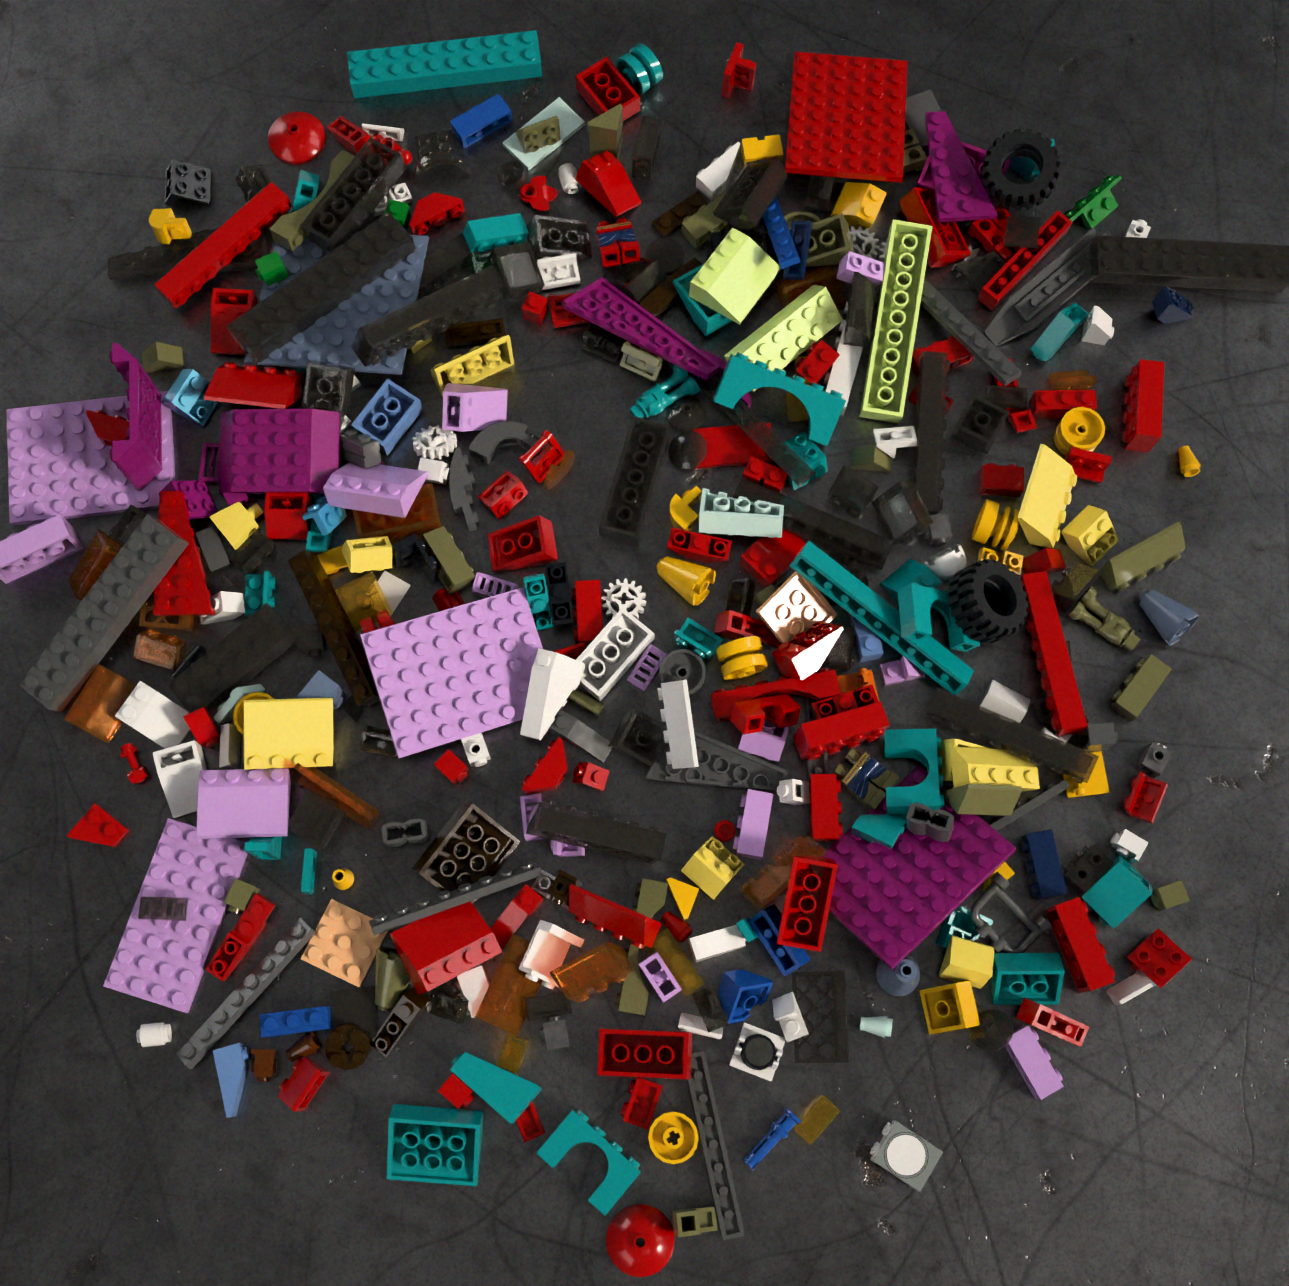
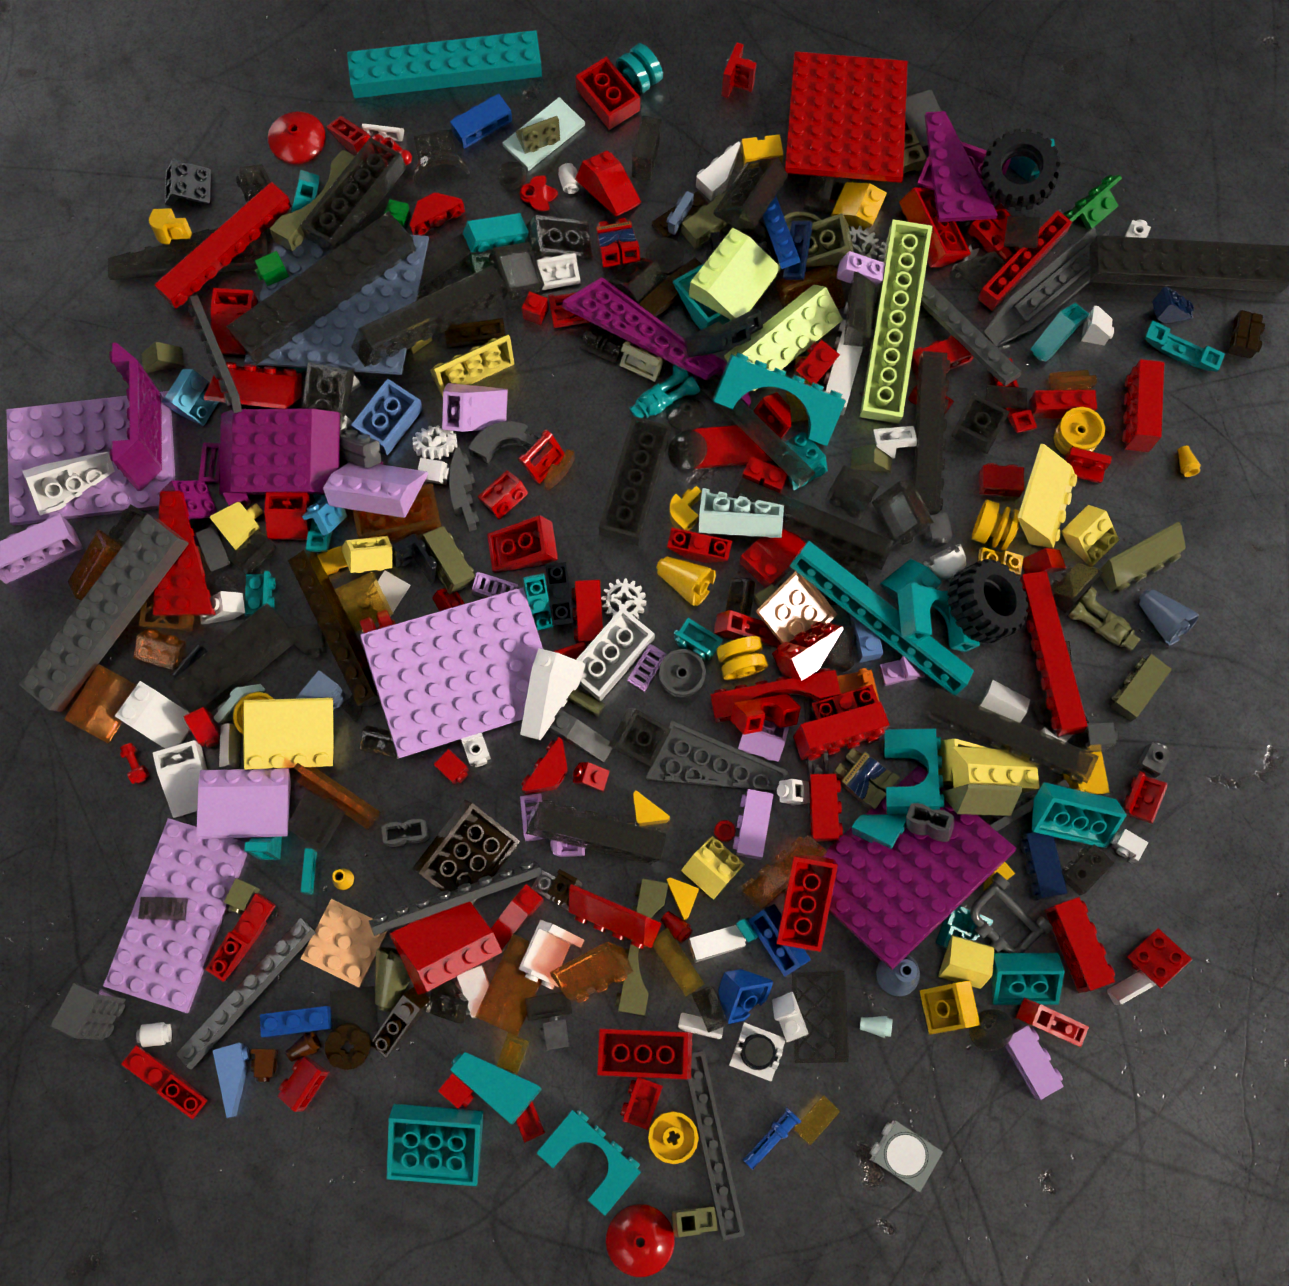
(61, 481): none -> white wedge
(88, 1012): none -> dark grey brick
(98, 828): red wing -> none
(108, 427): red slope -> none
(165, 1081): none -> red slope
(215, 356): none -> dark grey plate
(398, 193): white slope -> none
(606, 132): olive slope -> none
(647, 812): none -> yellow slope
(660, 977): lavender brick -> none
(679, 724): white slope -> none
(682, 208): none -> sand blue plate
(724, 337): none -> black slope
(774, 413): none -> red slope
(1076, 815): none -> teal slope
(1117, 893): teal slope -> none
(1169, 895): olive brick -> none
(1182, 350): none -> teal slope
(1246, 334): none -> dark brown brick

